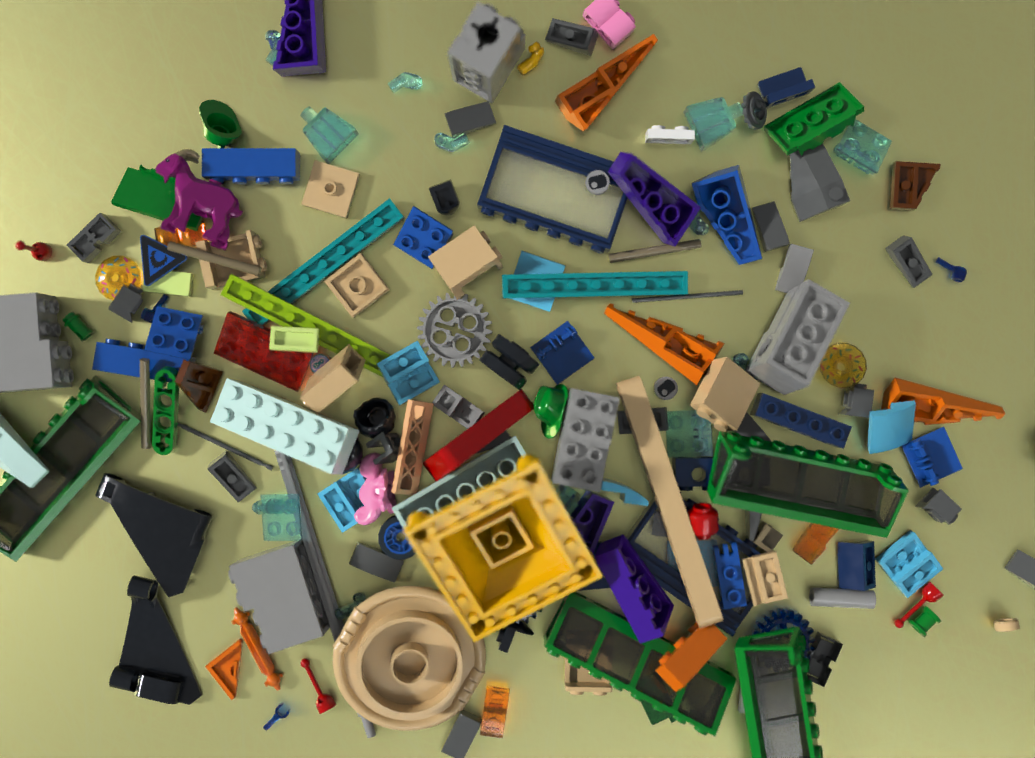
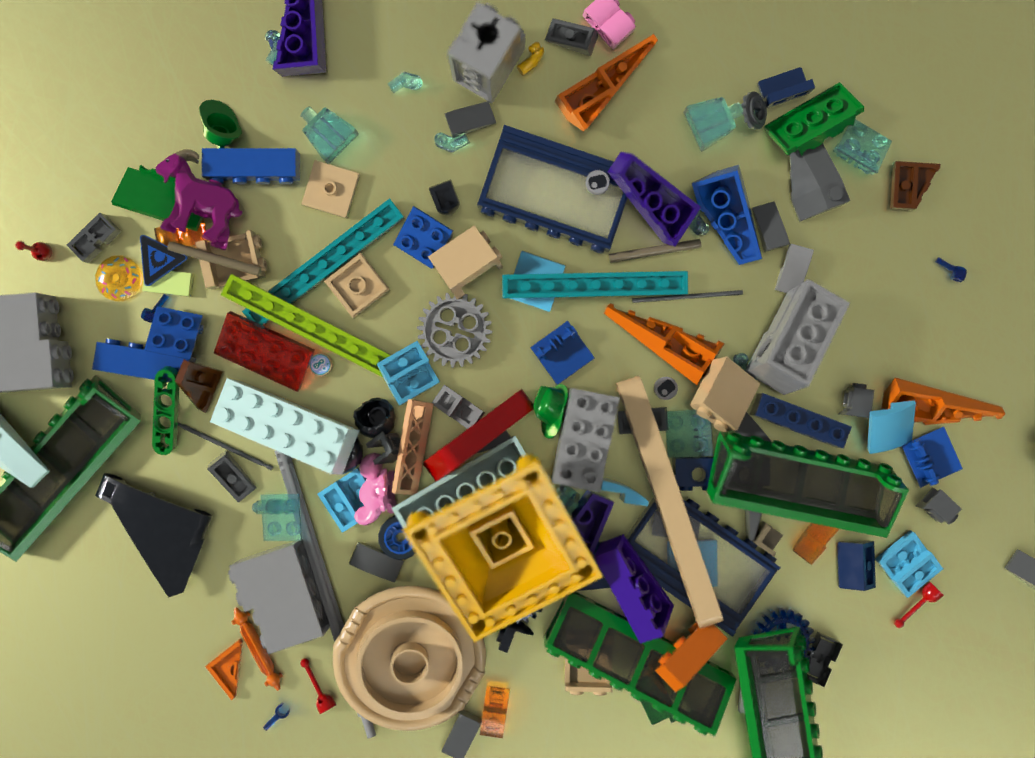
(77, 326): green pin -> none
(127, 301): dark grey window -> none
(145, 403): dark tan bar -> none
(151, 654): black panel -> none
(294, 339): yellowish green tile -> none
(333, 379): tan brick -> none
(346, 610): clear light blue arm -> none
(510, 360): black wheel -> none
(679, 135): white plate -> none
(703, 520): red head -> none
(729, 576): blue hinge -> none
(764, 578): tan plate -> none
(842, 598): light grey piece -> none
(851, 358): clear yellow dish -> none
(909, 260): dark grey slope -> none
(925, 621): green bush -> none
(1006, 624): tan tile -> none

